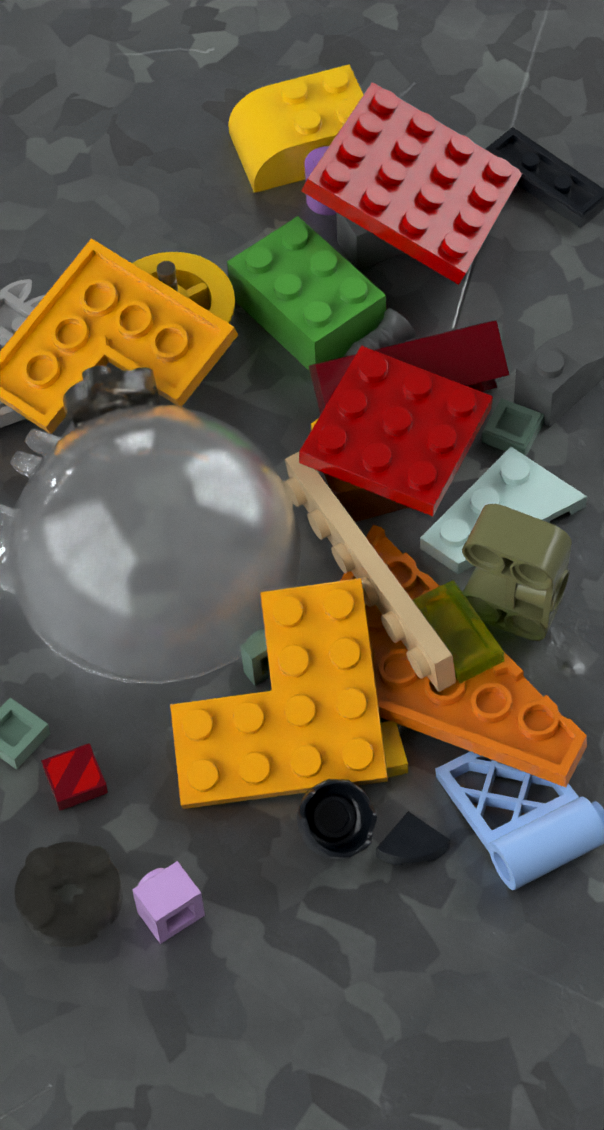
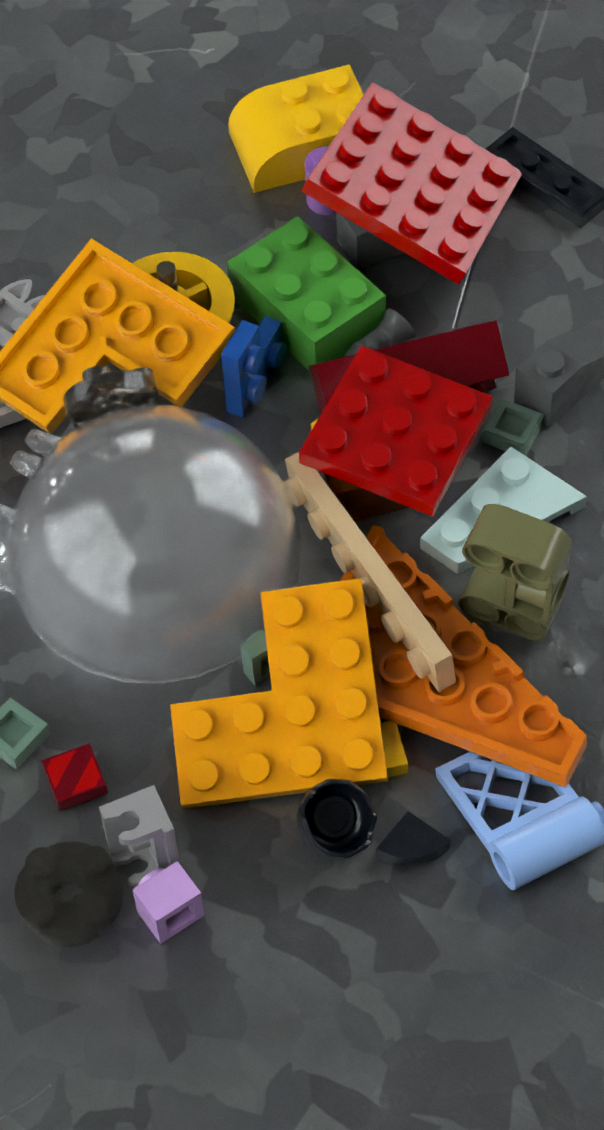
(139, 830): none -> light grey hinge
(248, 362): none -> blue plate
(460, 630): clear neon green tile -> none

